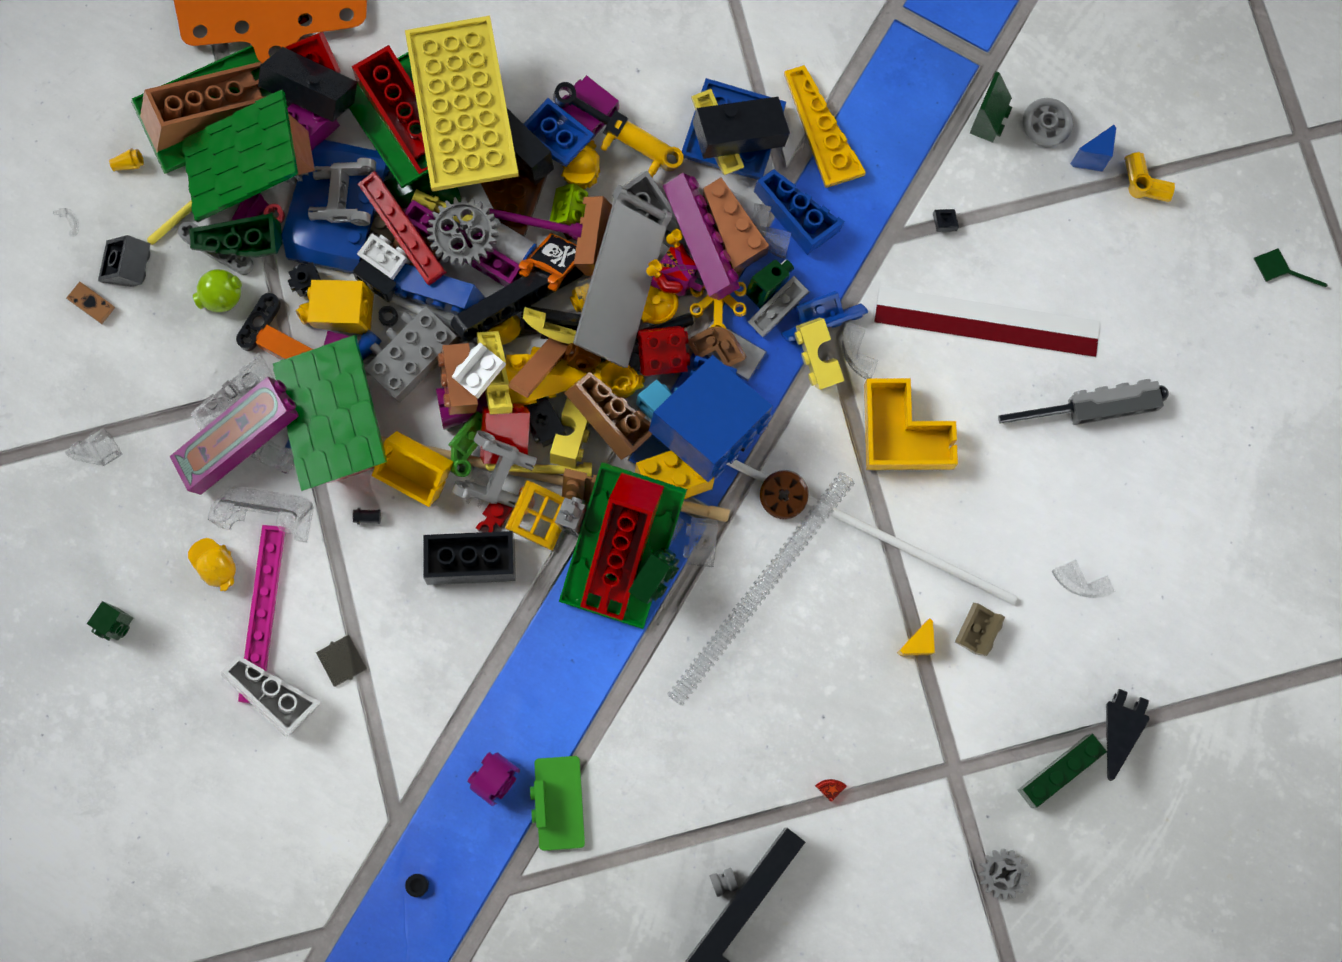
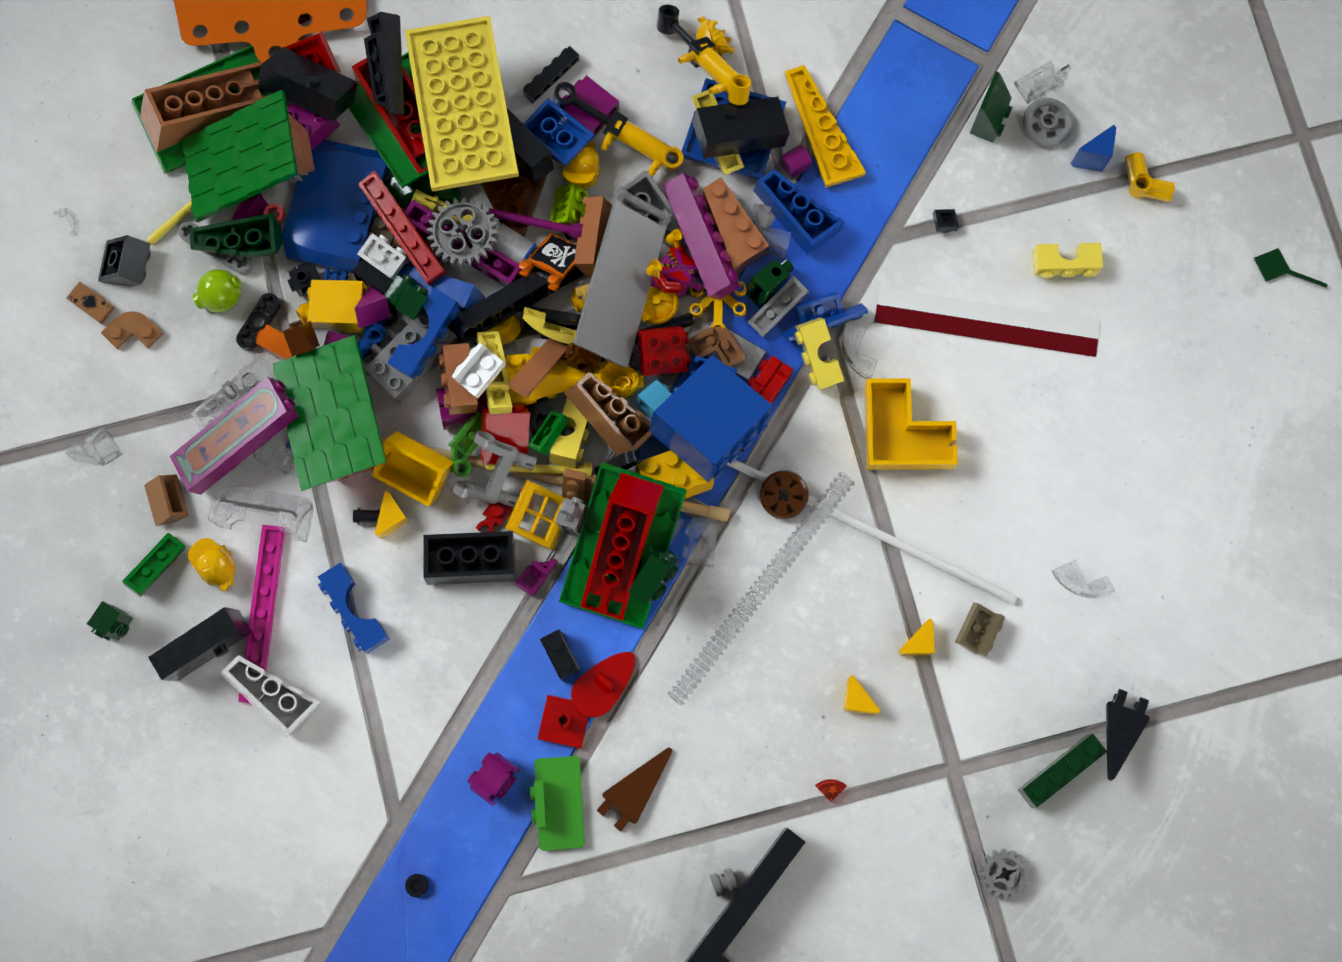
(128, 160): yellow cone -> none
(131, 324): none -> medium nougat plate
(154, 564): none -> green hinge
(166, 499): none -> medium nougat brick
(200, 644): none -> black brick
(301, 337): none -> reddish brown brick
(335, 275): none -> blue bush
(338, 585): none -> blue arch
(339, 179): light grey connector -> none
(341, 660): clear smoke piece -> none
(371, 308): none -> magenta slope
(376, 332): none -> blue cone
(385, 61): none -> black wedge
(390, 516): none -> yellow slope
(407, 295): none -> dark green brick
(410, 358): none -> blue arch
(534, 576): none -> magenta slope
(548, 432): none -> green tile
(551, 74): none -> black piece
(560, 655): none -> black brick
(562, 723): none -> red tile
(602, 685): none -> red shield
(625, 460): none -> black beam
(634, 790): none -> reddish brown flag
(703, 55): none -> yellow piece
(721, 42): none -> yellow hair
(771, 379): none -> red brick
(796, 161): none -> magenta piece
(857, 698): none -> yellow slope
(1041, 81): none -> clear bracket
(1049, 262): none -> light yellow arch
(1102, 403): piece -> none

